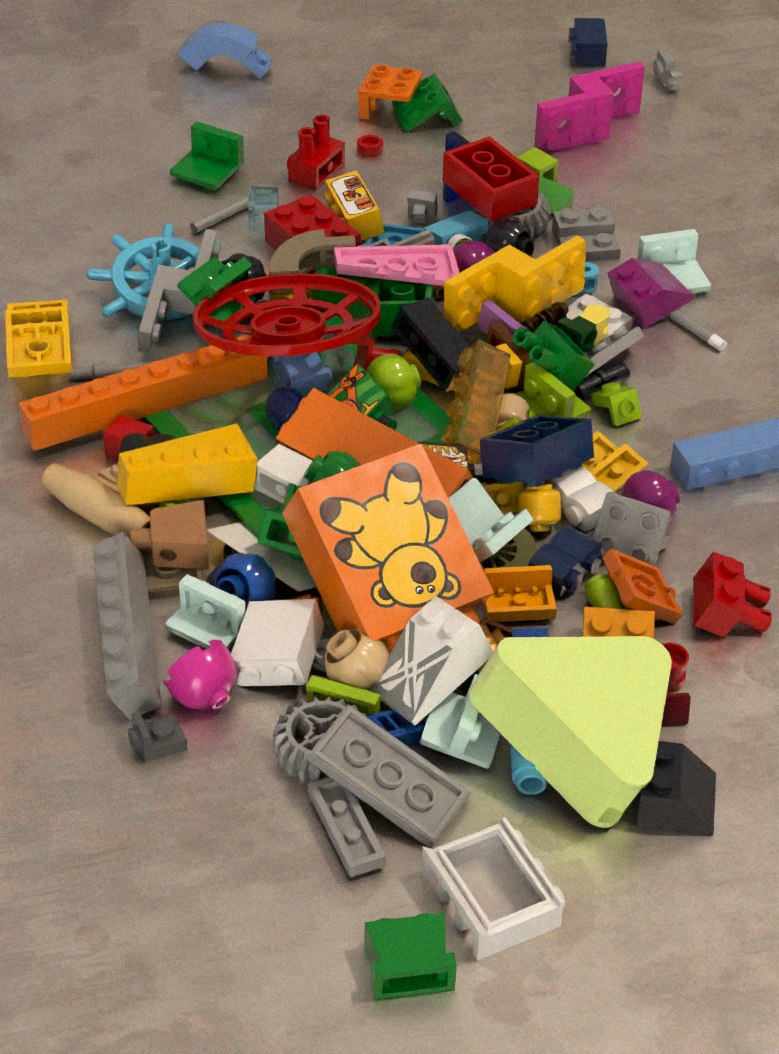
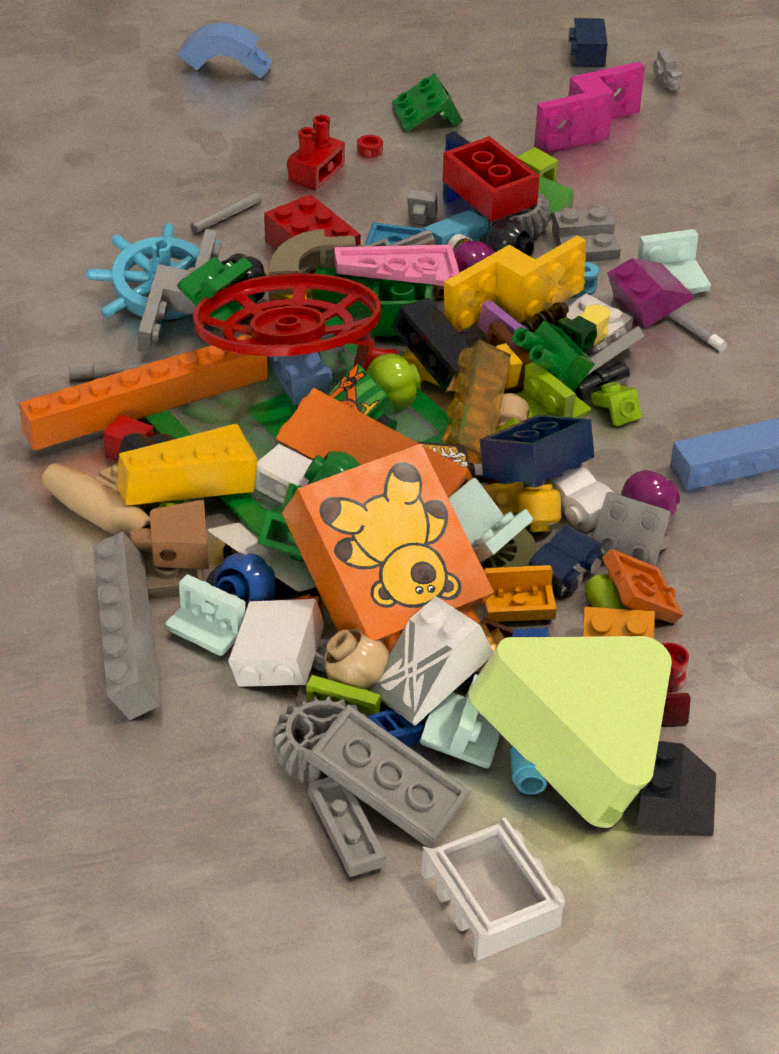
(38, 338): yellow bracket -> none
(156, 737): dark grey bracket -> none
(203, 677): dark pink cylinder -> none
(213, 156): green bracket -> none
(261, 200): clear light blue panel -> none
(282, 405): clear blue head -> none
(354, 204): brick -> none
(386, 83): orange bracket -> none
(409, 956): green hips -> none
(613, 464): yellow slope -> none
(722, 595): red brick -> none

